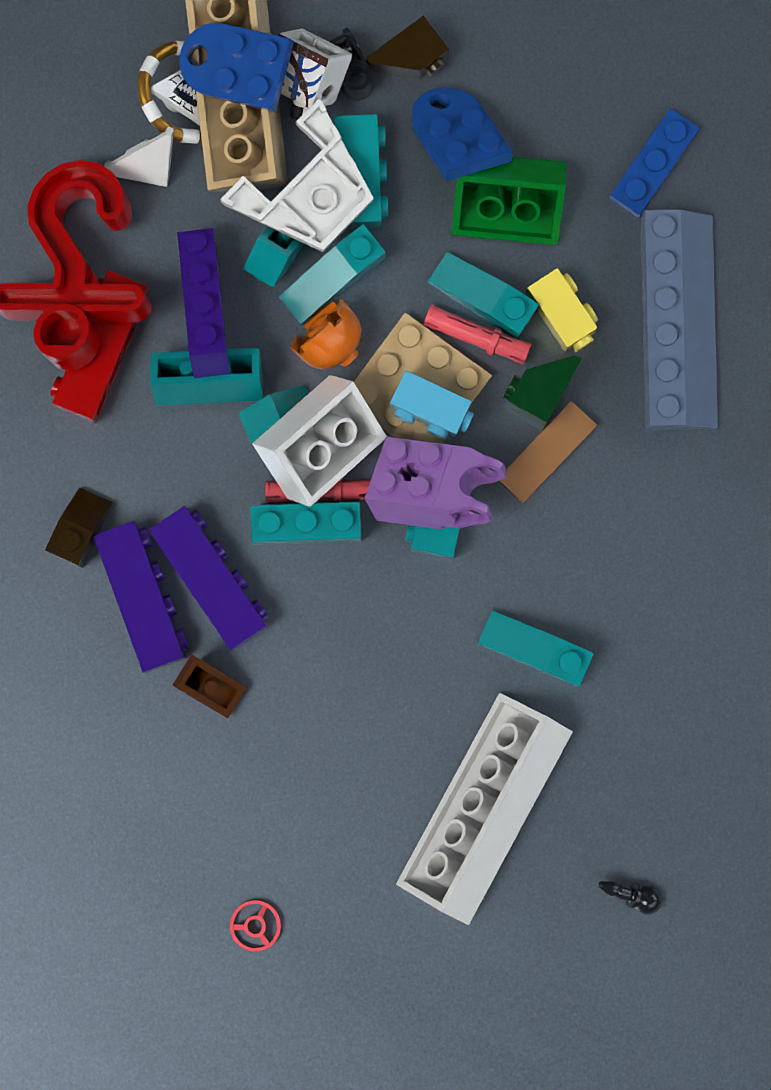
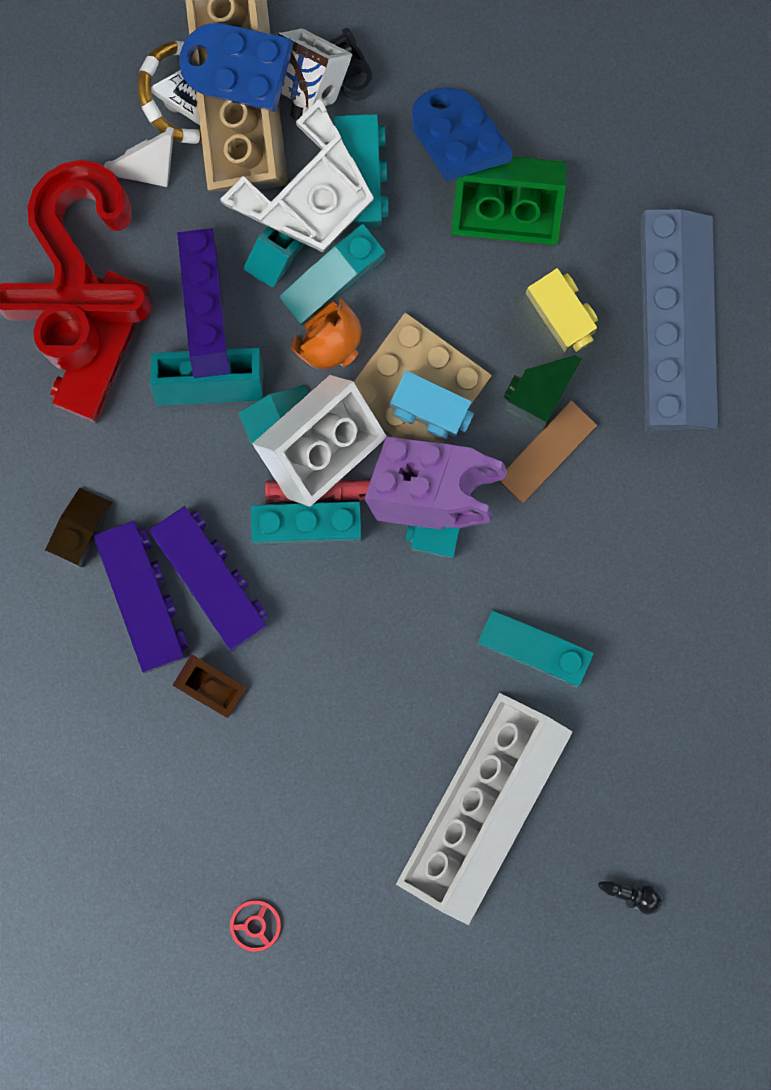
(411, 53): dark brown slope -> none
(471, 332): coral pin -> none
(484, 295): teal slope -> none
(654, 163): blue plate -> none

